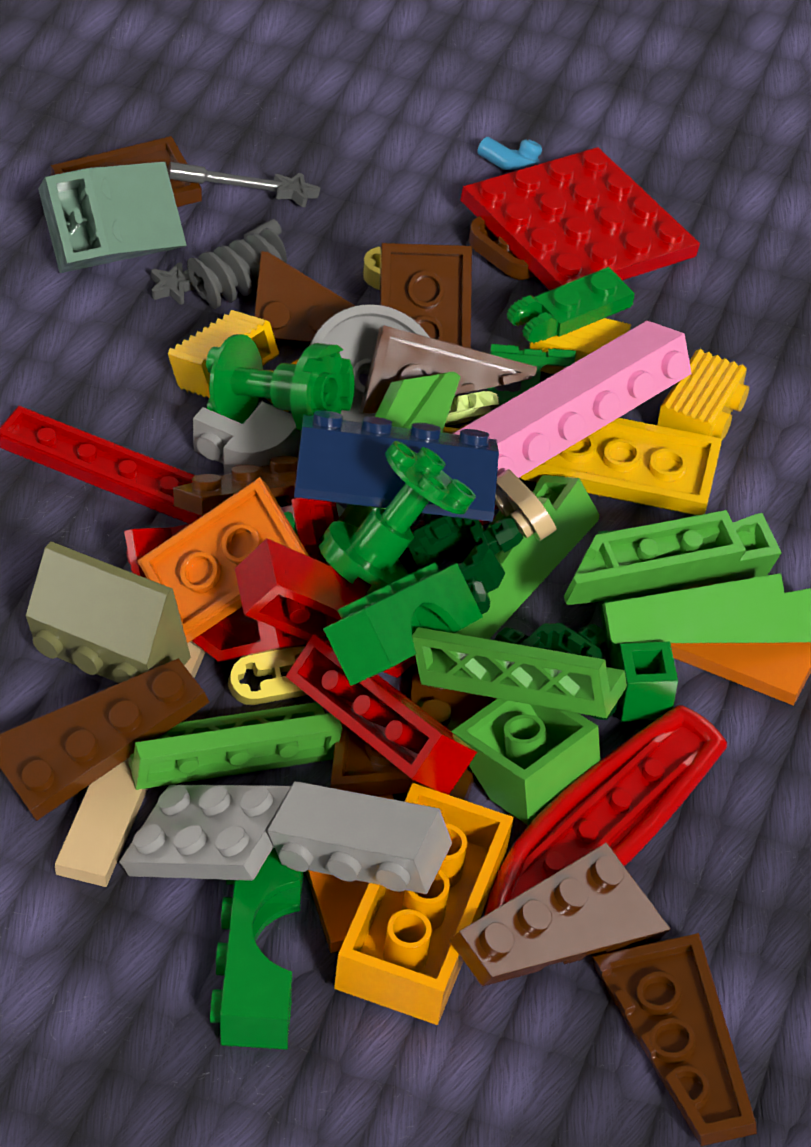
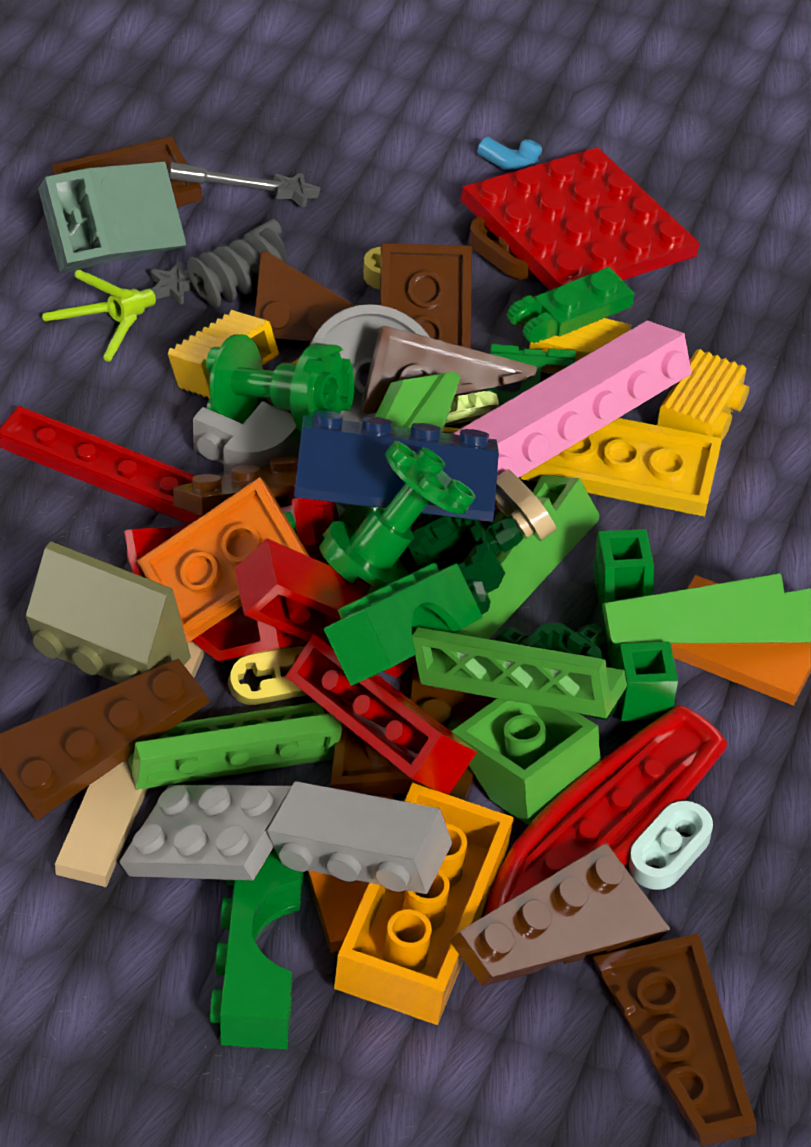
(122, 306): none -> lime plant
(666, 848): none -> light aqua plate
(673, 557): bright green wedge -> none

